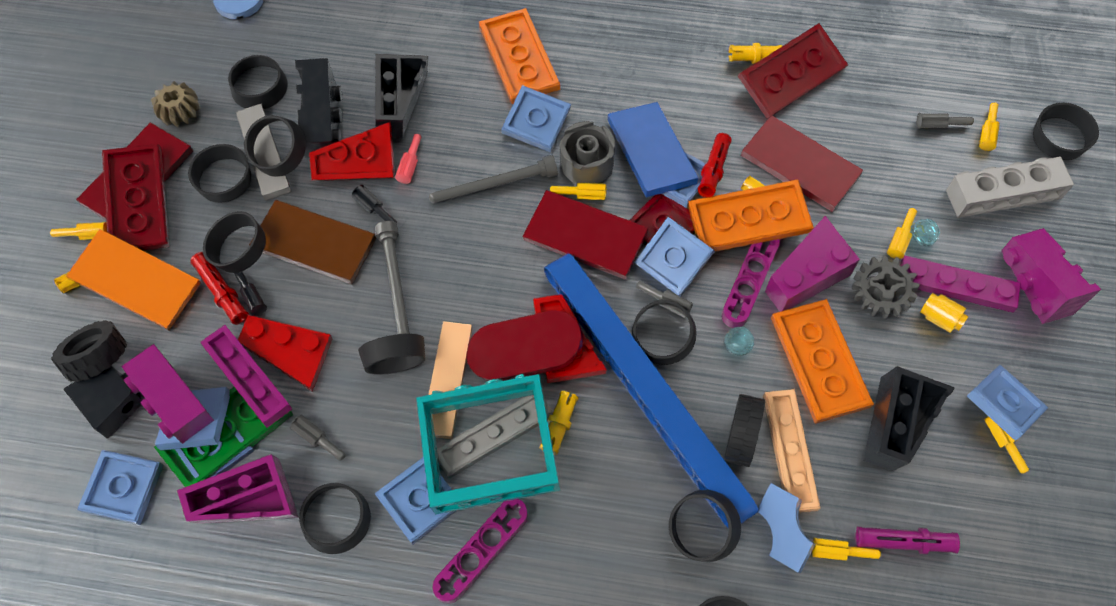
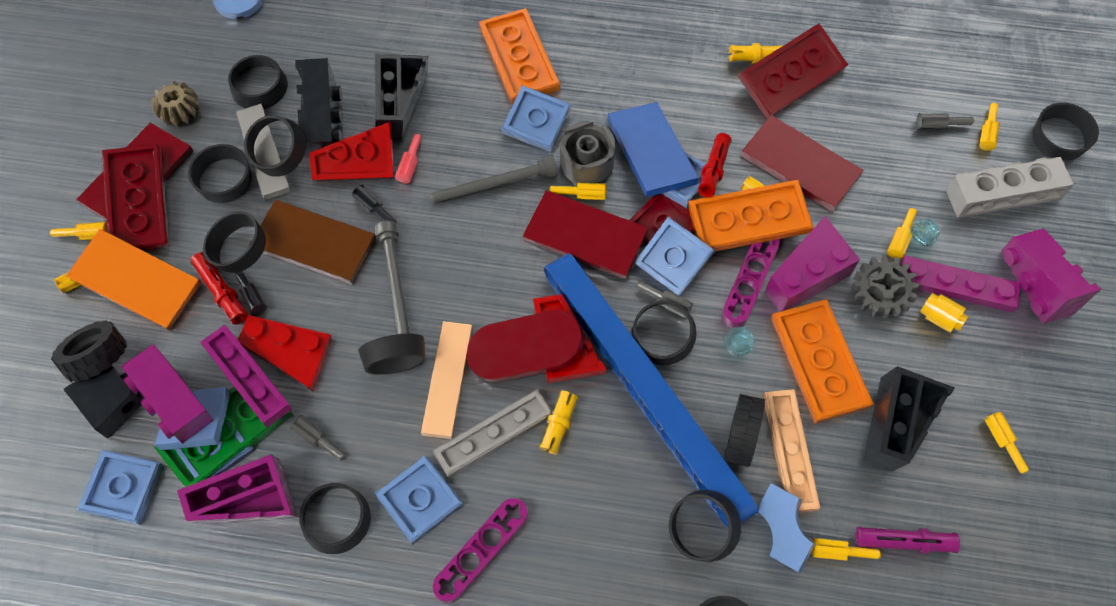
(494, 492): teal window -> none
(1007, 402): medium blue tile -> none

